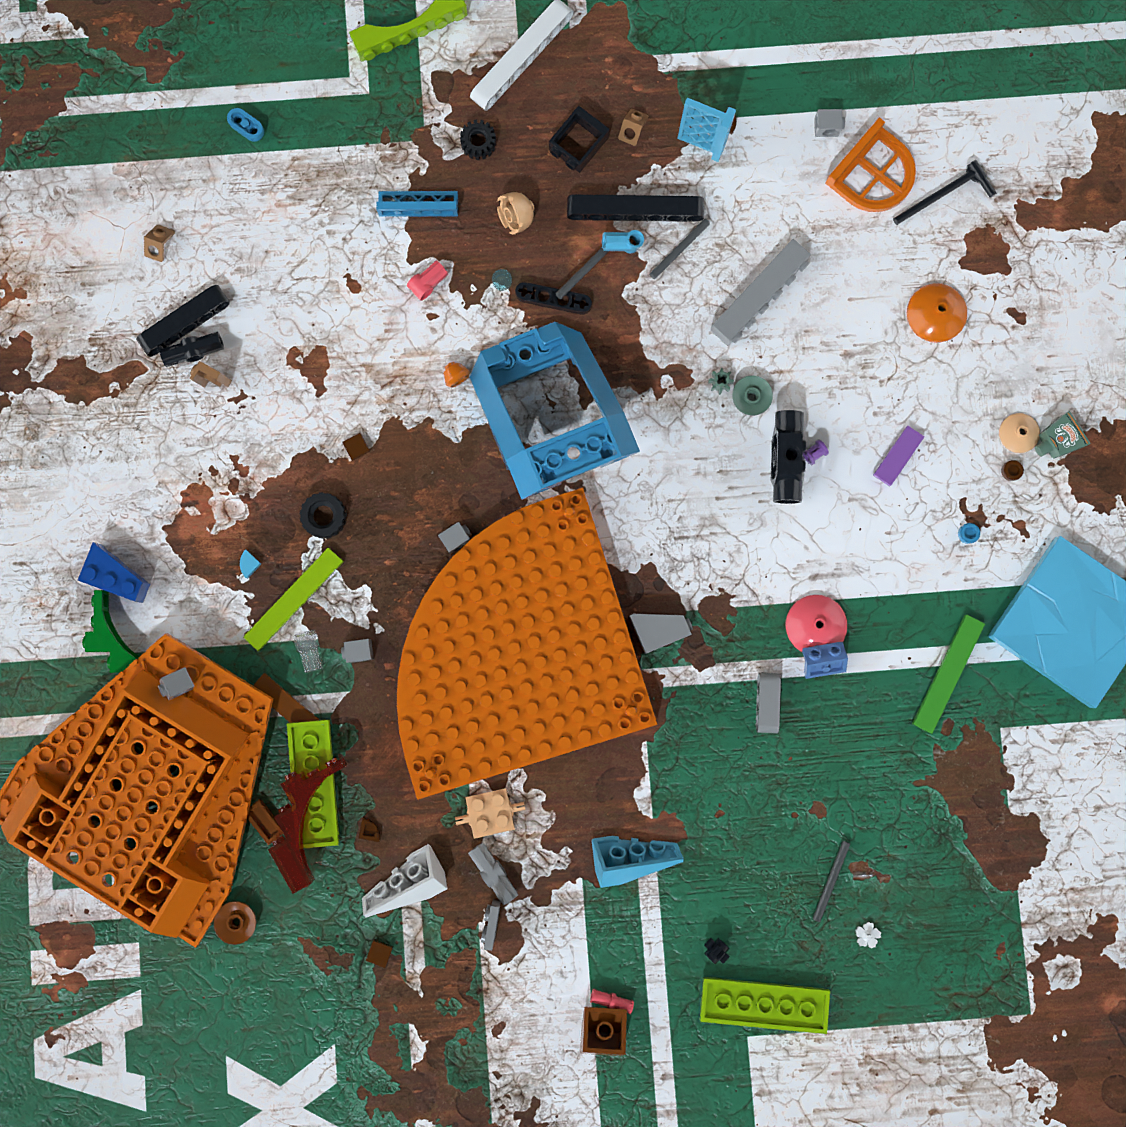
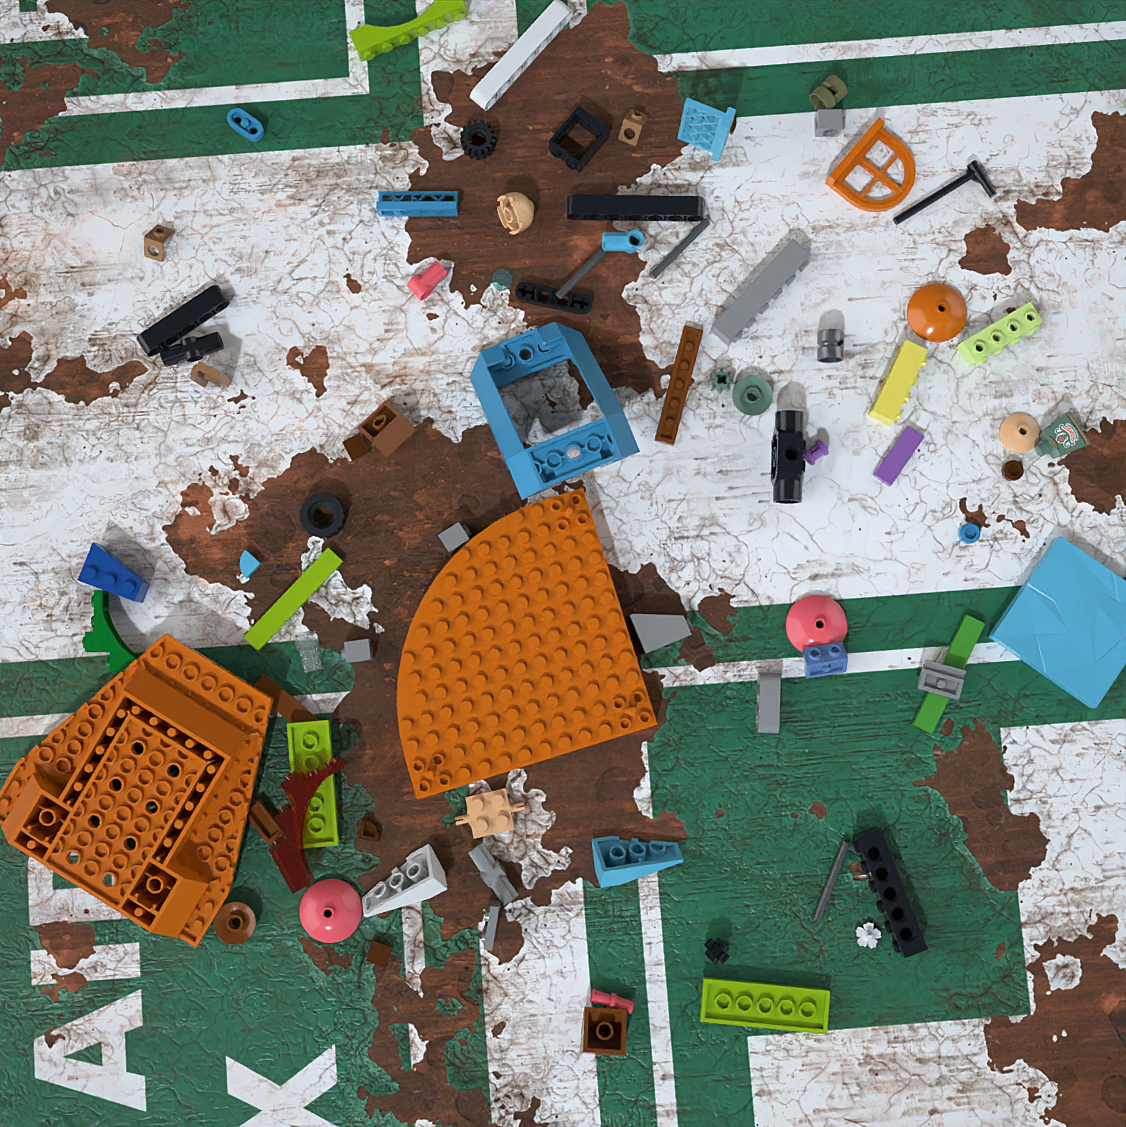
(175, 684): light grey brick -> none
(340, 900): none -> coral dish
(386, 429): none -> dark orange slope
(455, 374): orange cone -> none
(678, 385): none -> dark orange tile
(829, 93): none -> olive wheel
(830, 346): none -> flat silver wheel
(898, 383): none -> light yellow brick
(914, 941): none -> black brick
(941, 679): none -> light grey plate
(999, 334): none -> yellowish green brick

